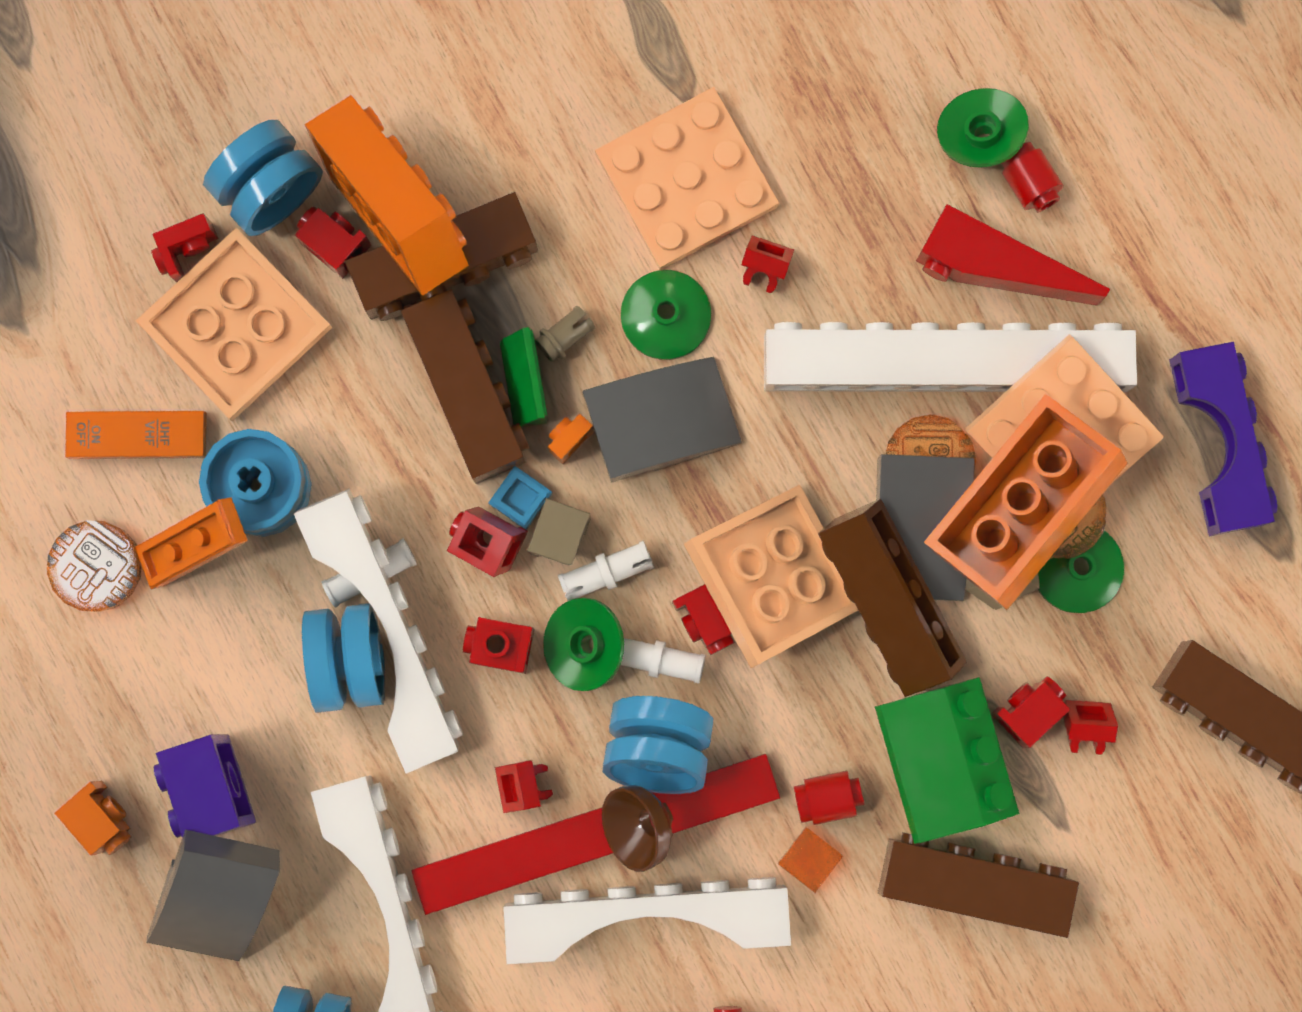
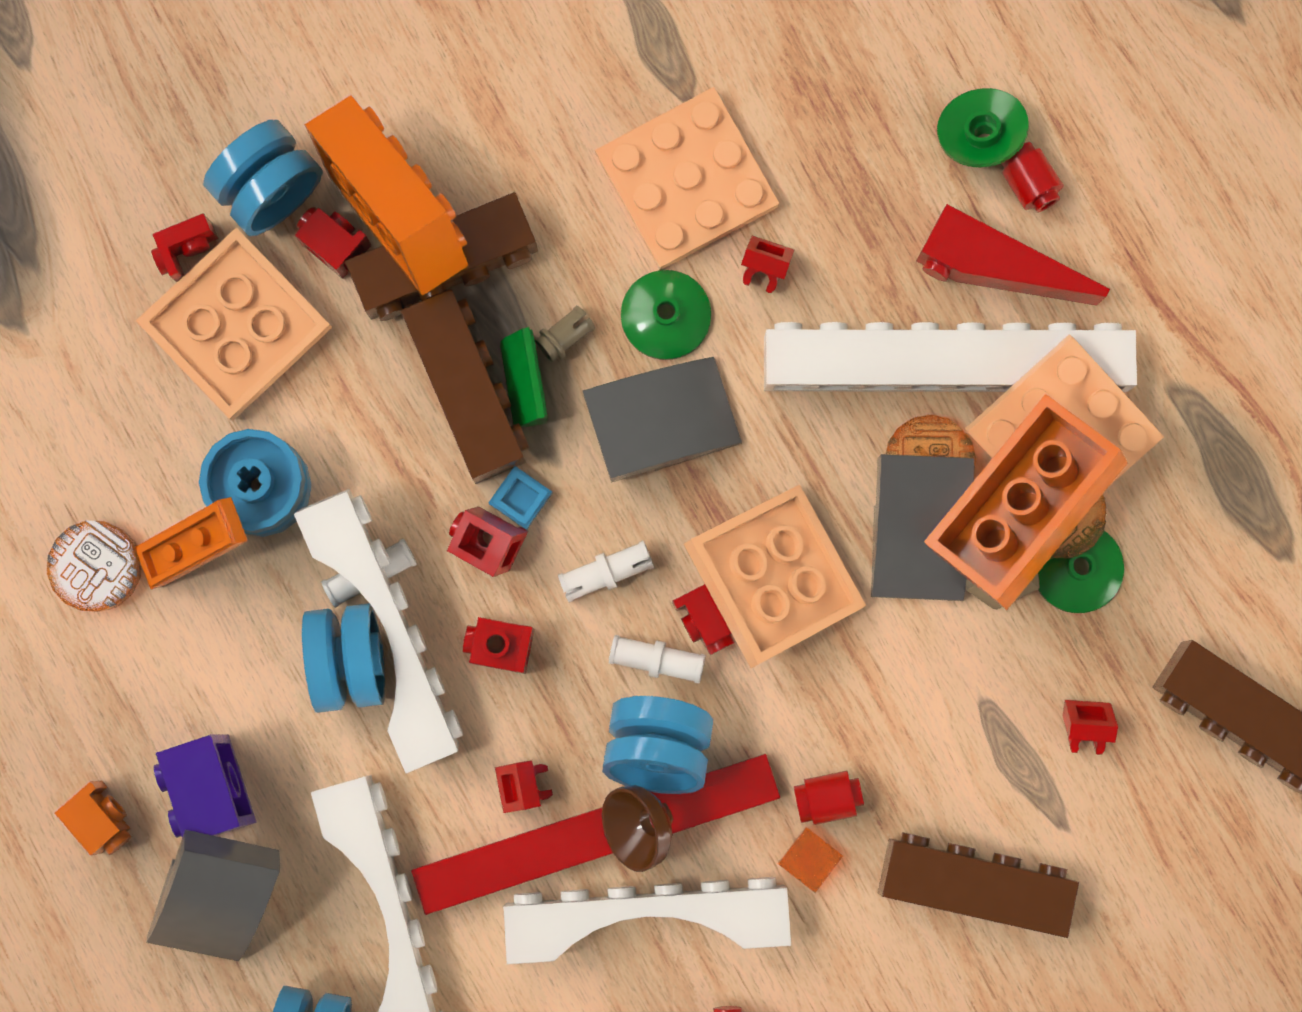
(135, 434): orange tile -> none
(559, 532): dark tan panel -> none
(568, 644): green dish -> none
(569, 437): orange plate -> none
(892, 598): reddish brown brick -> none
(947, 760): green slope -> none
(1032, 711): red brick -> none
(1213, 383): dark purple arch -> none

